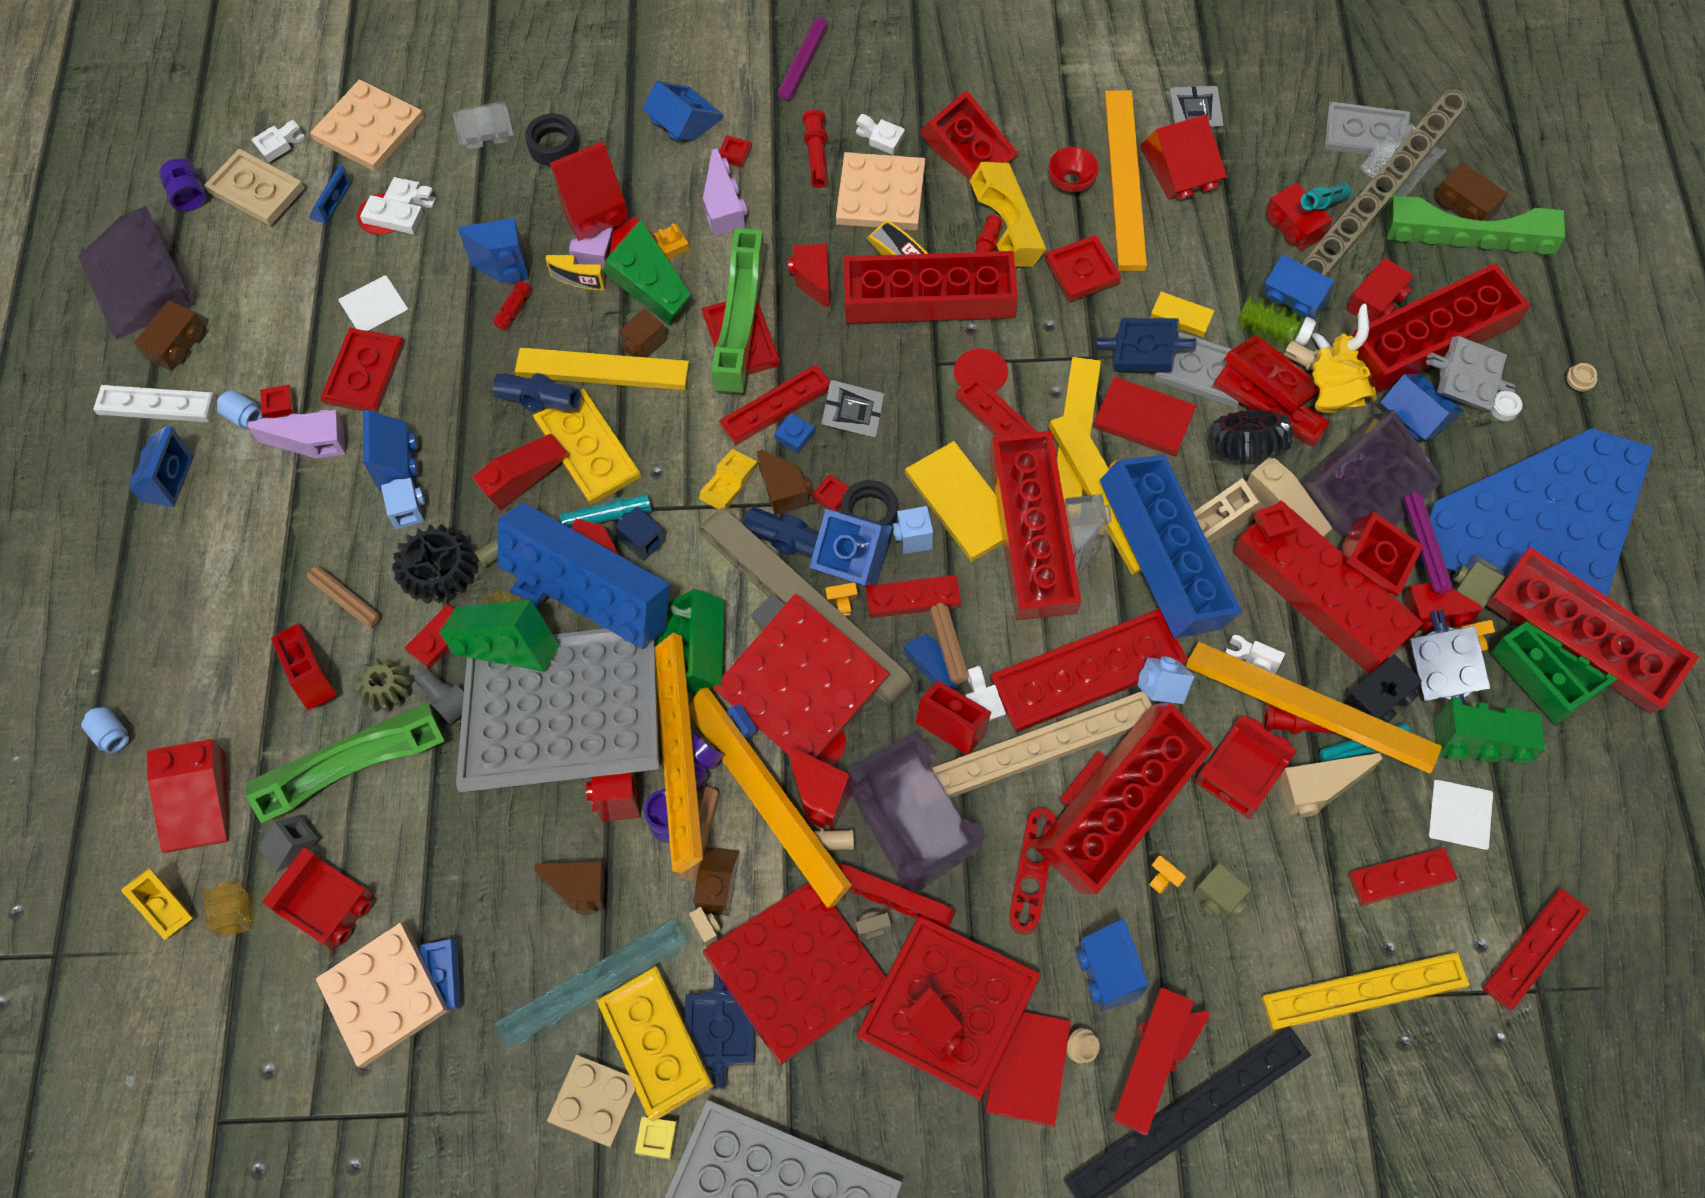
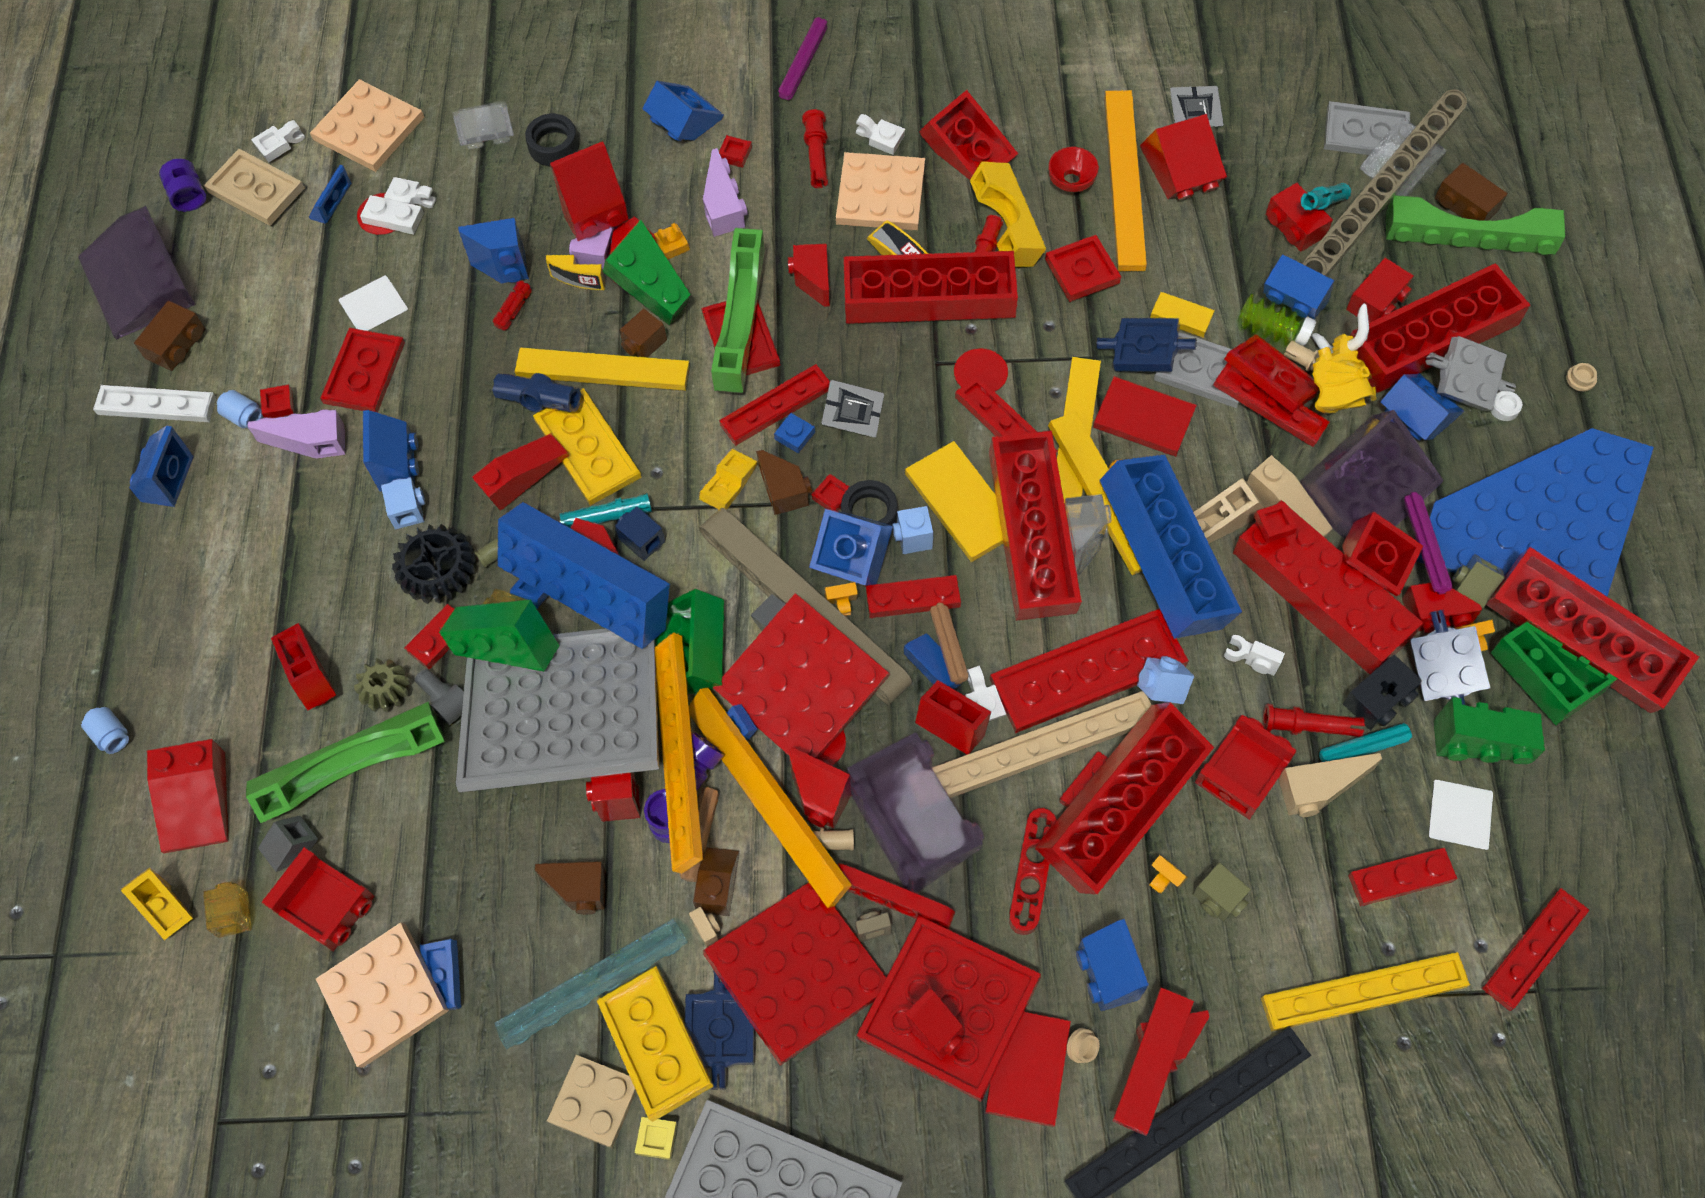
(343, 597): medium nougat axle -> none
(785, 533): dark blue piece -> none
(1251, 435): black gear -> none
(1314, 707): light orange tile -> none

